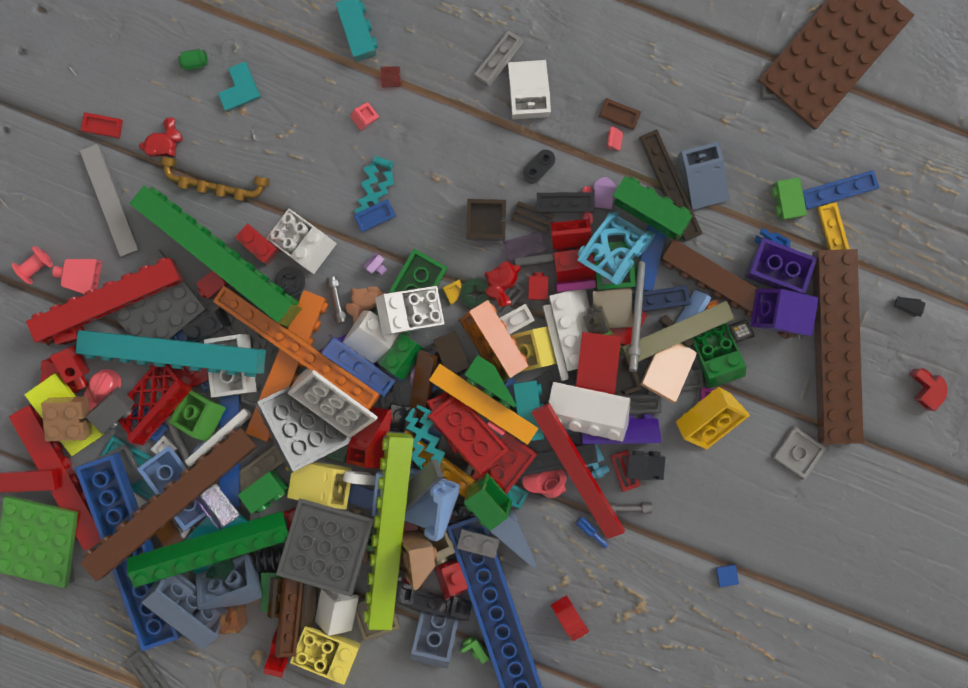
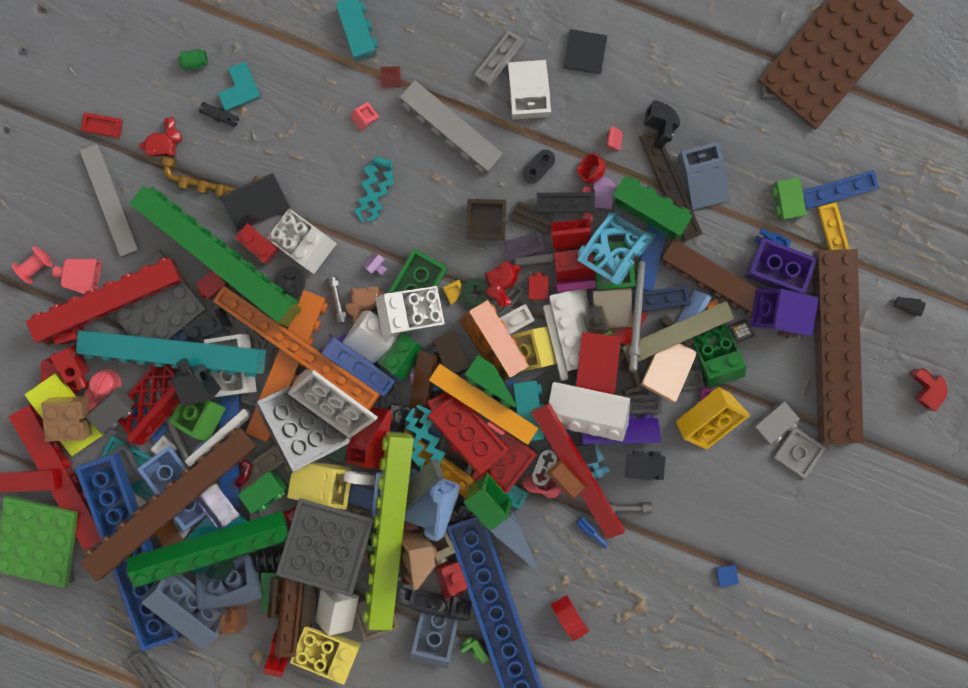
(194, 383): none -> black torso
(219, 114): none -> black pin
(245, 475): none -> dark red arm
(255, 201): none -> black tile
(374, 215): blue tile -> none
(451, 127): none -> light grey brick
(478, 543): flat silver plate -> none
(539, 466): none -> light grey beam
(565, 480): none -> dark orange tile
(585, 51): none -> black tile
(591, 168): none -> red hair
(619, 114): reddish brown tile -> none
(630, 485): red tile -> none
(663, 119): none -> black brick
(776, 422): none -> light grey brick

